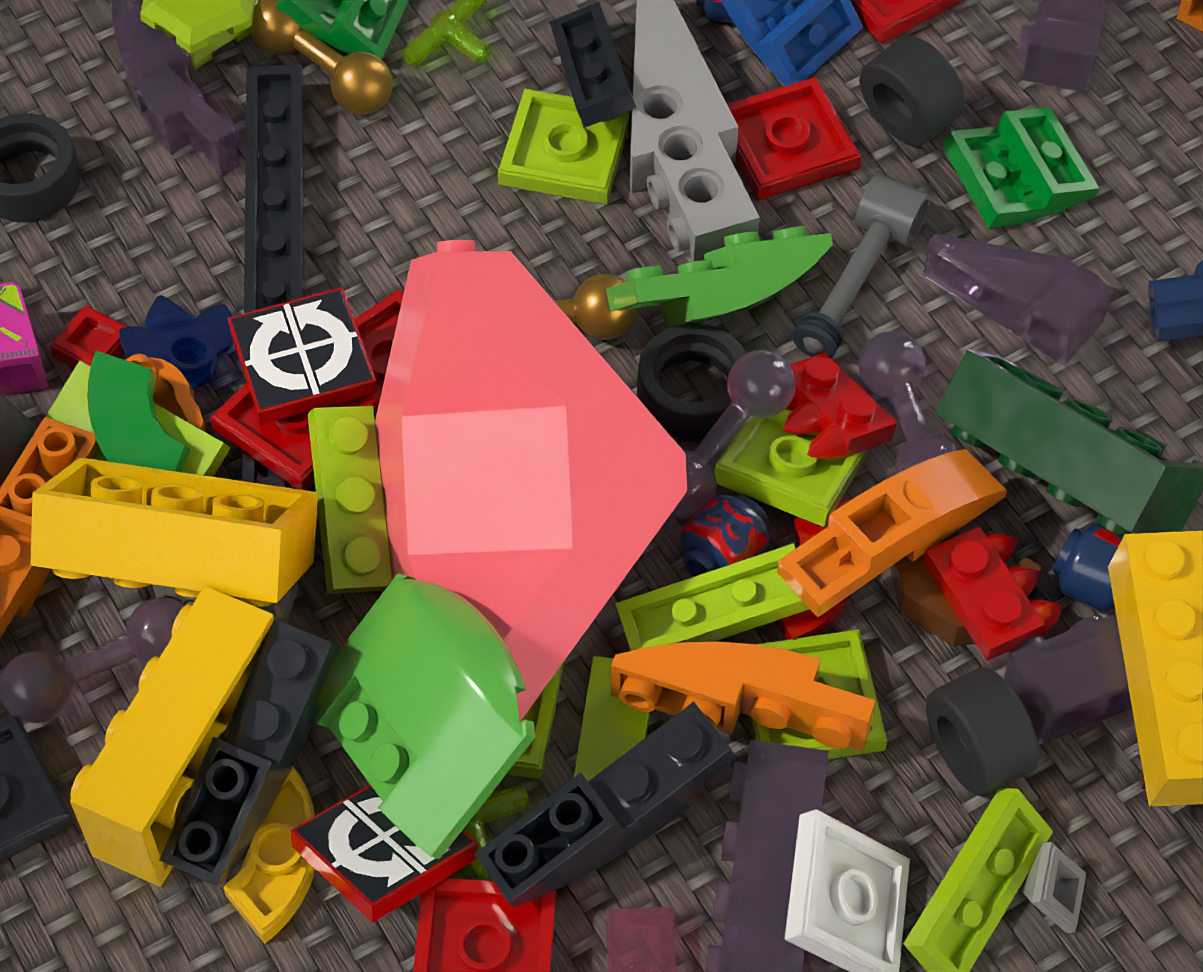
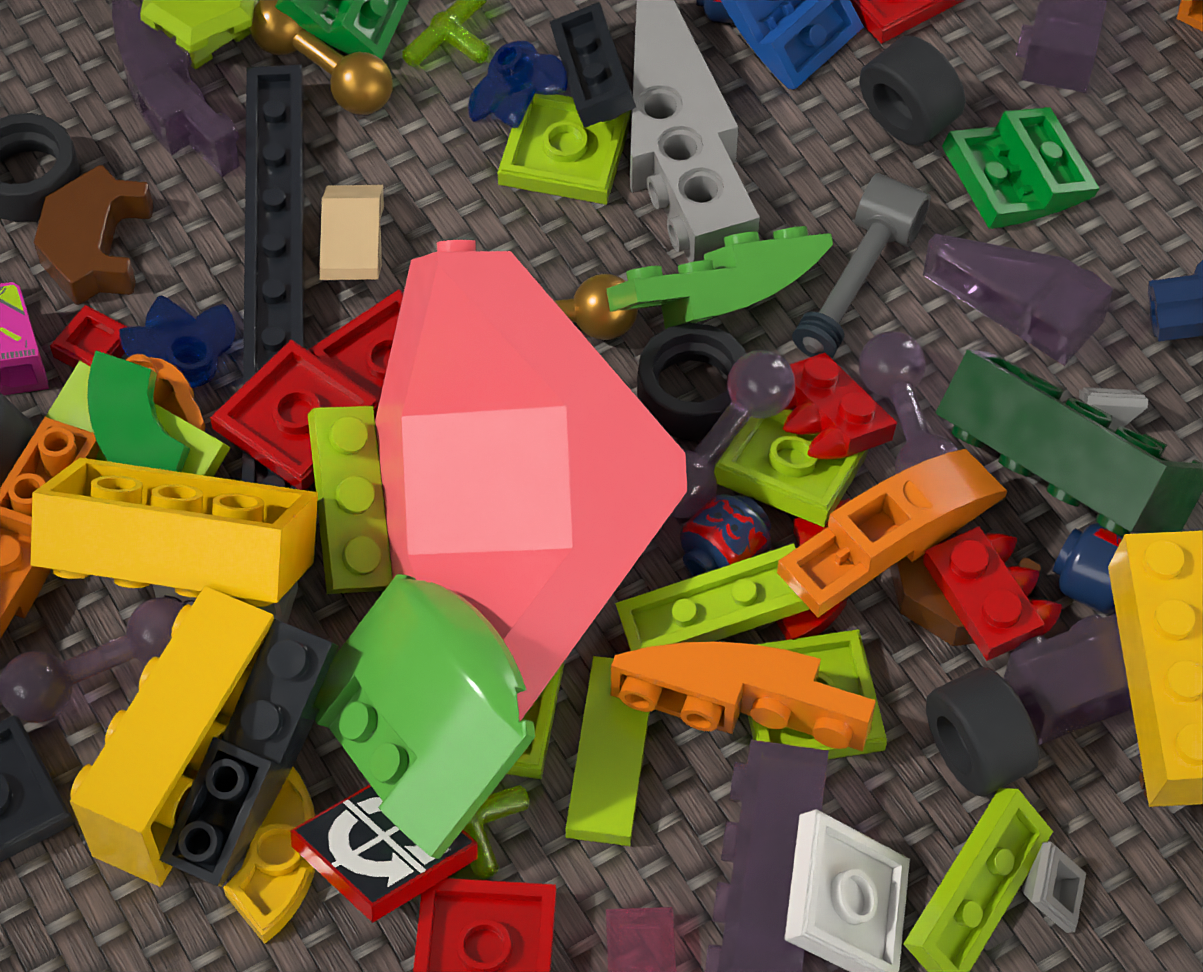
(79, 232): none -> reddish brown piece
(302, 355): tile -> none
(351, 232): none -> tan slope
(512, 81): none -> clear blue plate
(608, 815): black slope -> none
(791, 139): red tile -> none
(1120, 403): none -> light grey slope

